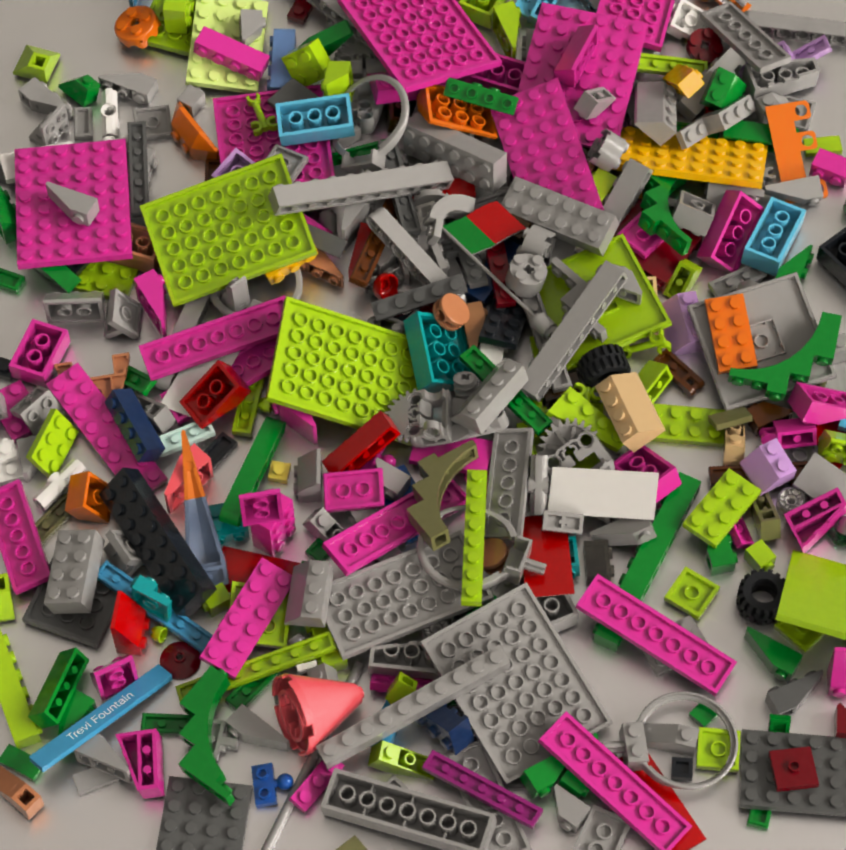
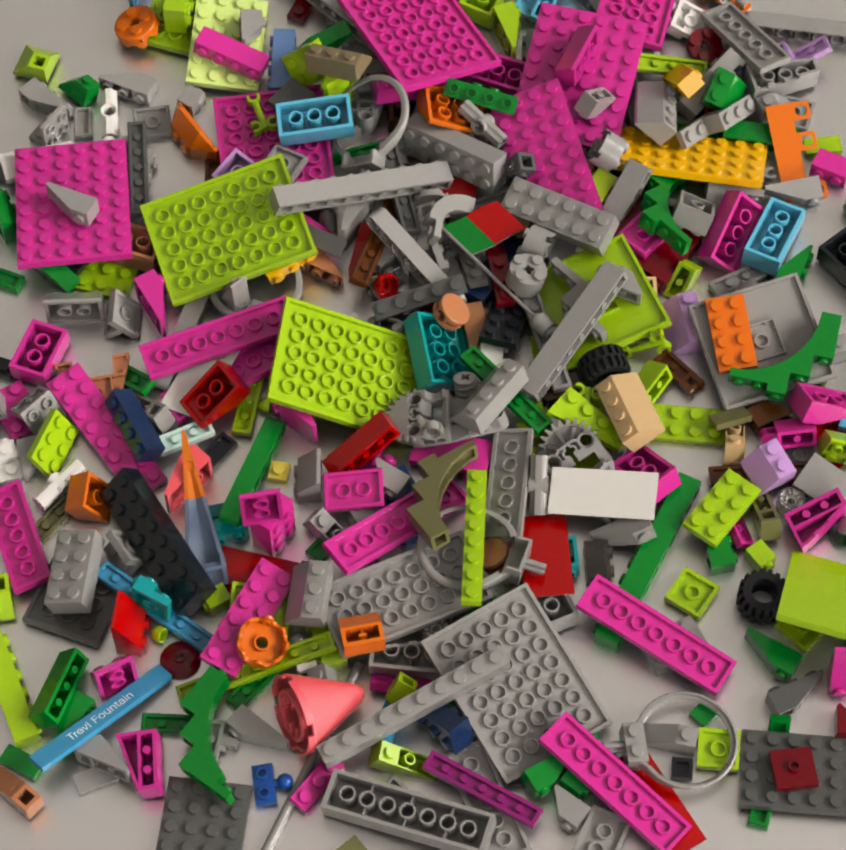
(268, 630): none -> orange plate
(336, 62): none -> dark tan slope
(361, 634): none -> orange slope
(483, 124): none -> light grey piece
(521, 165): none -> dark grey brick
(562, 522): light grey hinge -> none

